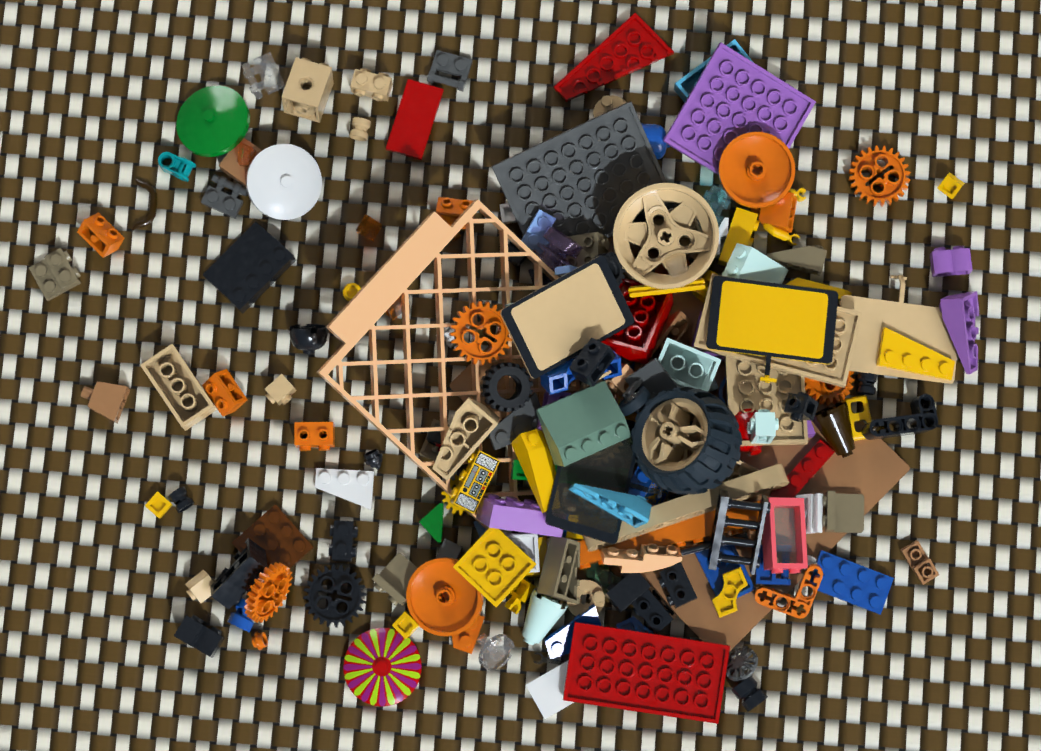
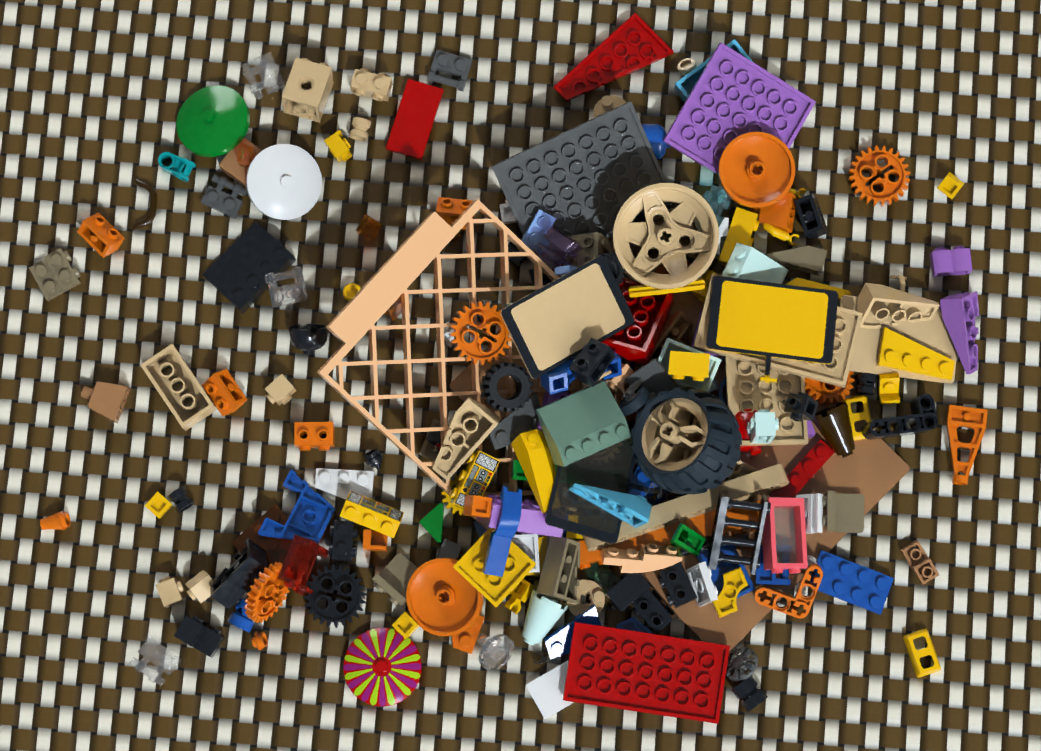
(57, 521): none -> orange cone
(159, 656): none -> clear plate
(170, 591): none -> tan brick
(288, 293): none -> clear plate
(299, 563): none -> clear red panel
(308, 516): none -> blue wing
(338, 147): none -> yellow brick
(371, 514): none -> yellow brick
(374, 541): none -> orange panel
(477, 506): none -> orange panel
(501, 538): none -> blue piece
(686, 66): none -> tan tile
(687, 539): none -> green slope
(689, 364): none -> yellow brick
(702, 583): none -> white plate
(811, 216): none -> black brick
(889, 306): none -> tan wedge
(889, 388): none -> yellow bracket
(915, 655): none -> yellow piece
(964, 417): none -> orange plate

